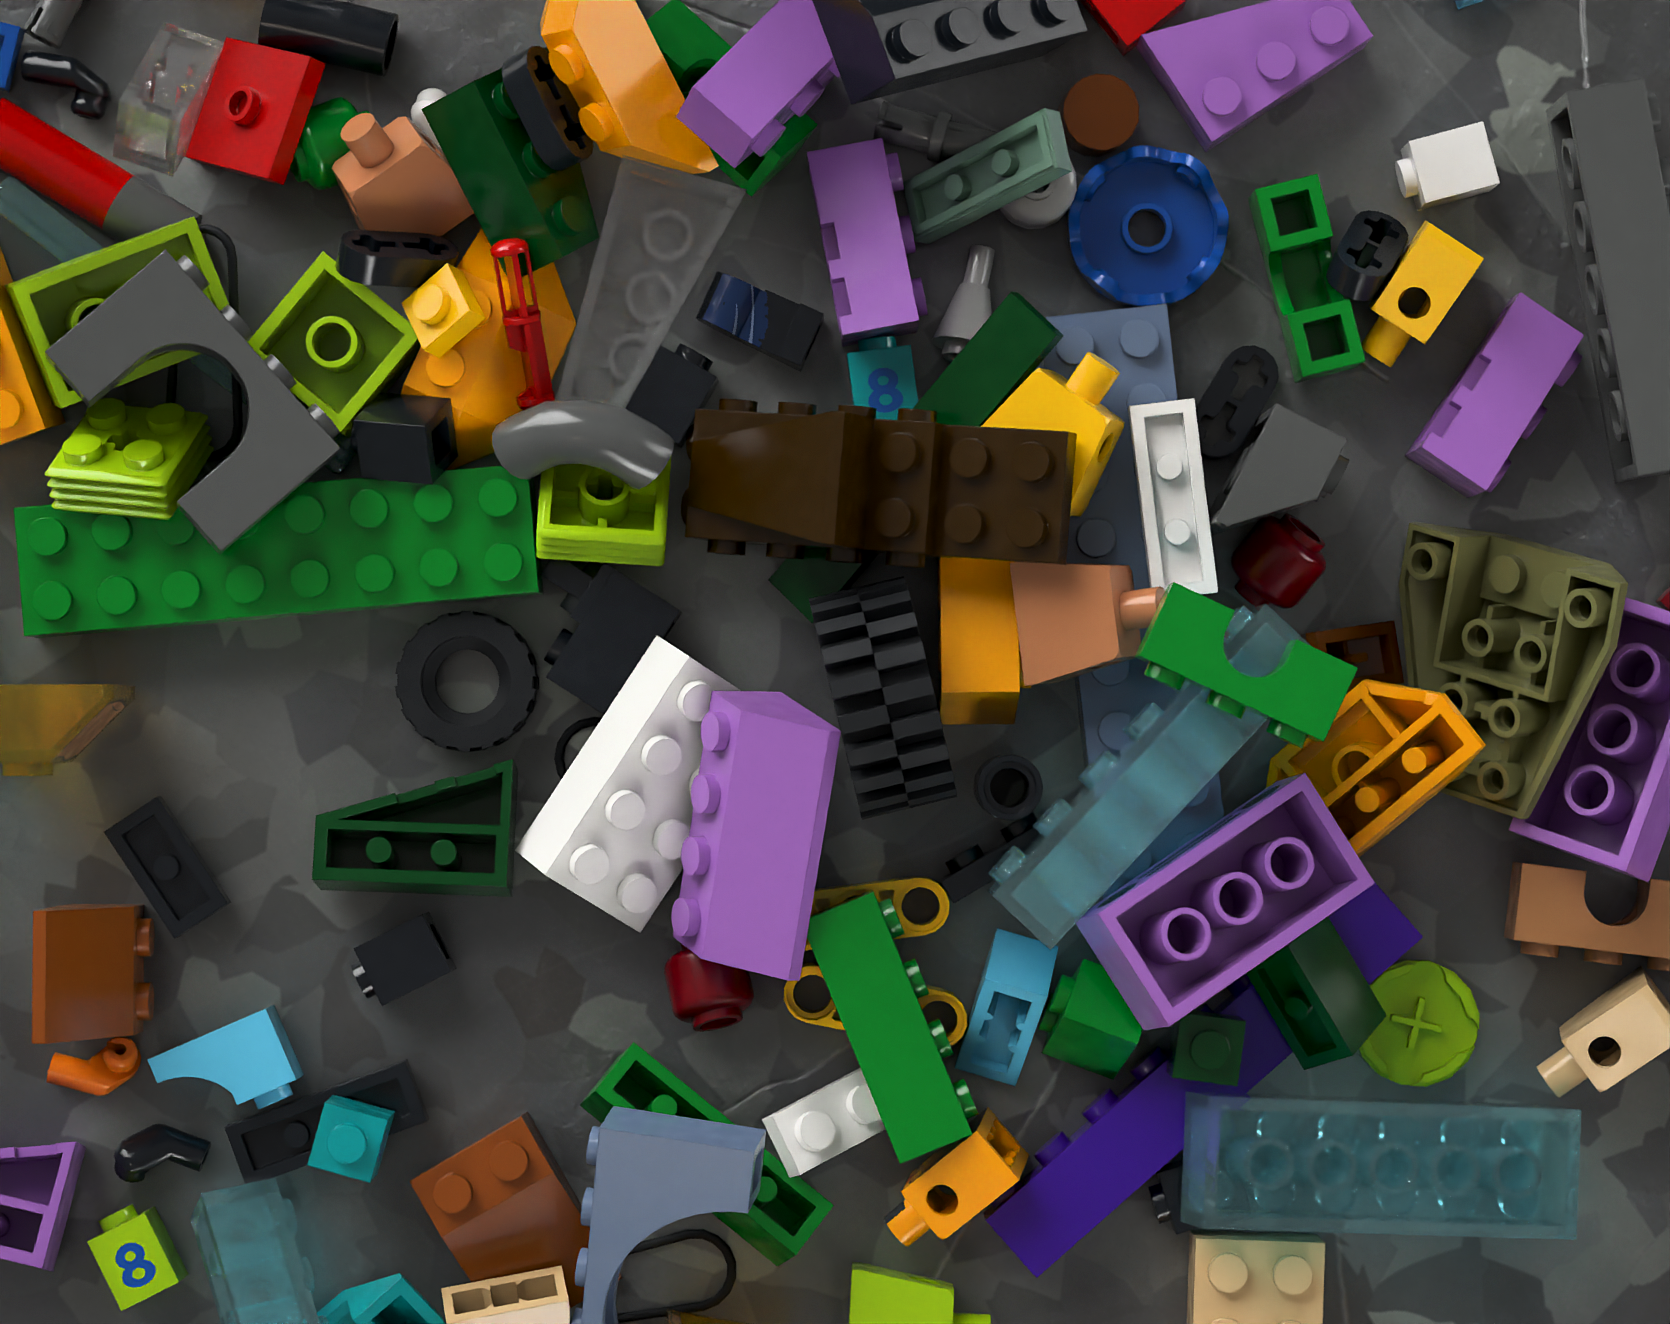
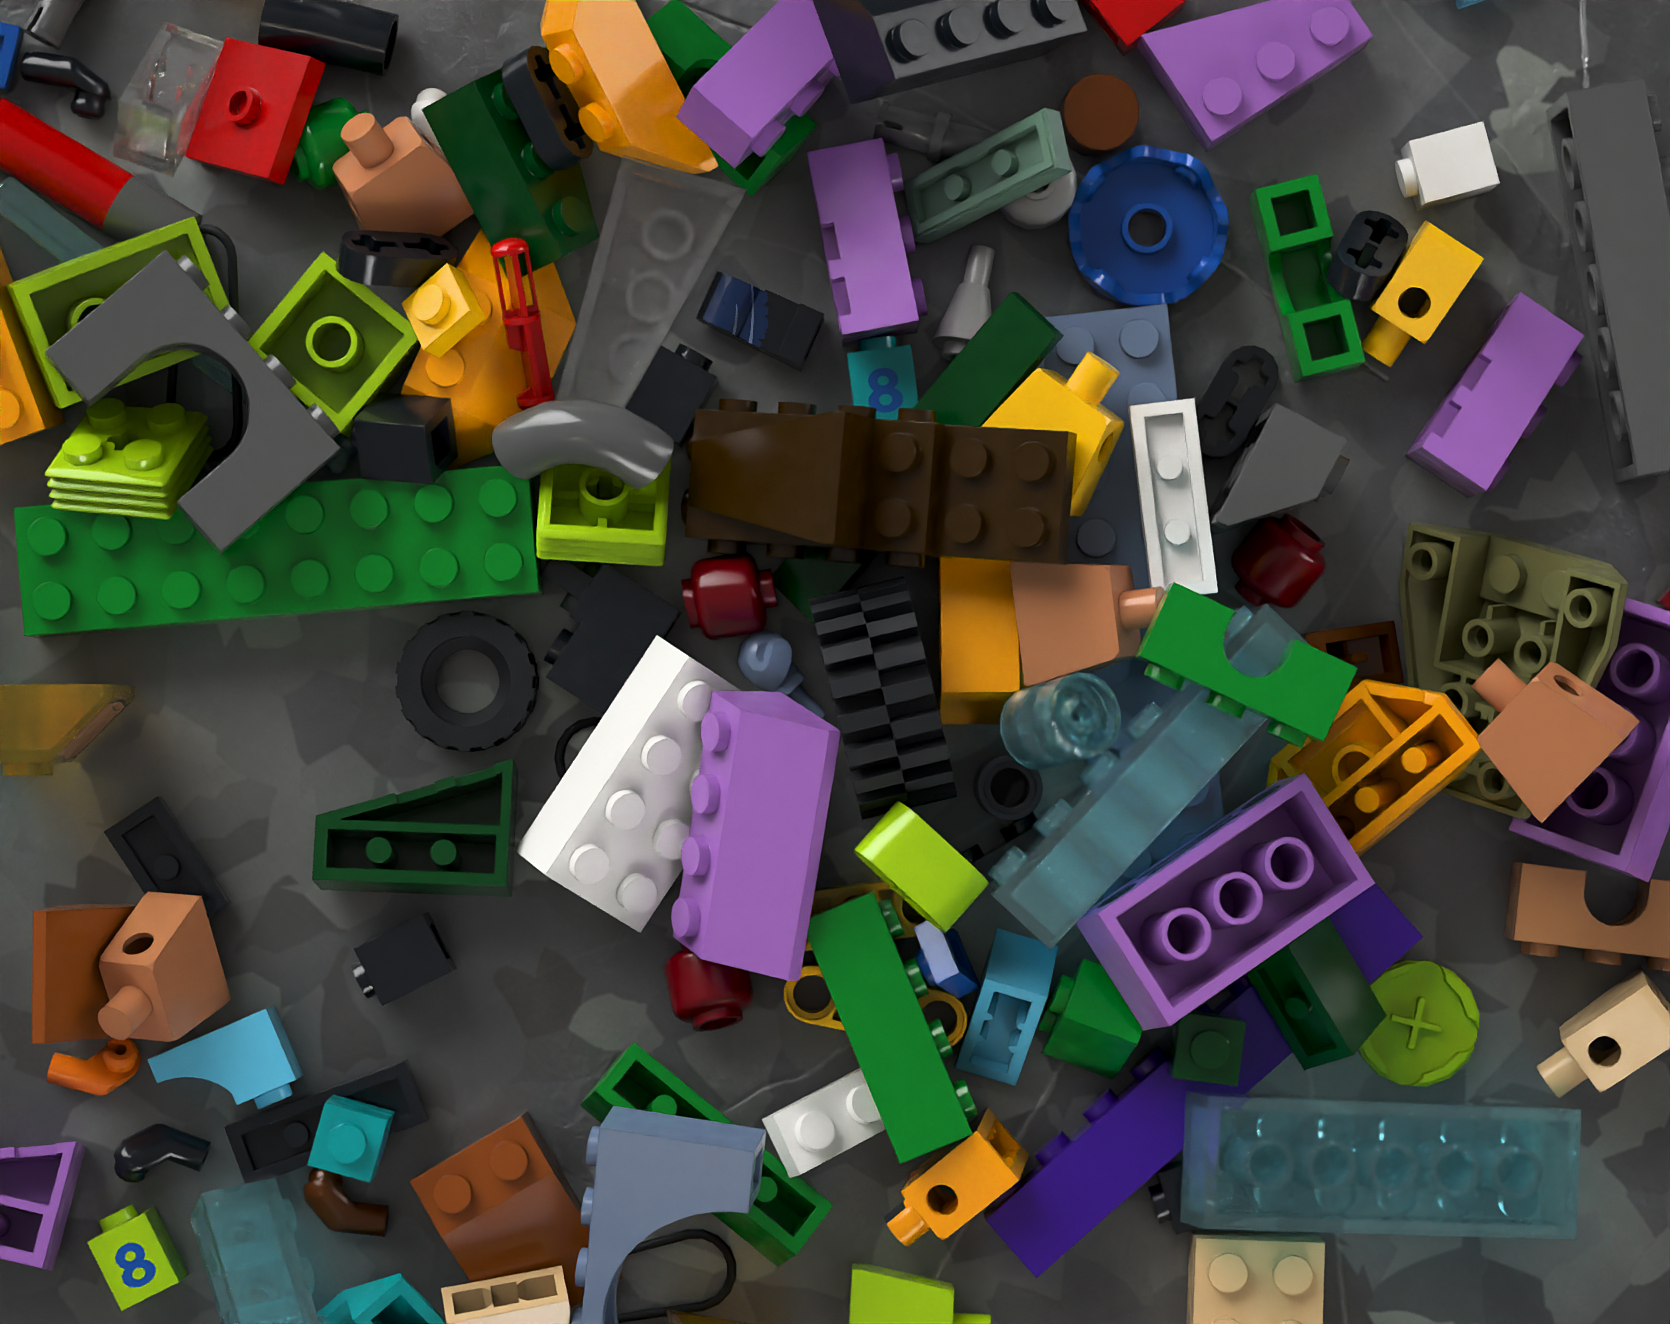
(162, 970): none -> nougat torso
(338, 1211): none -> reddish brown arm
(728, 596): none -> dark red head
(767, 663): none -> sand blue piece
(921, 866): none -> lime beam
(945, 960): none -> blue plate
(1060, 721): none -> clear light blue wheel
(1548, 732): none -> nougat torso

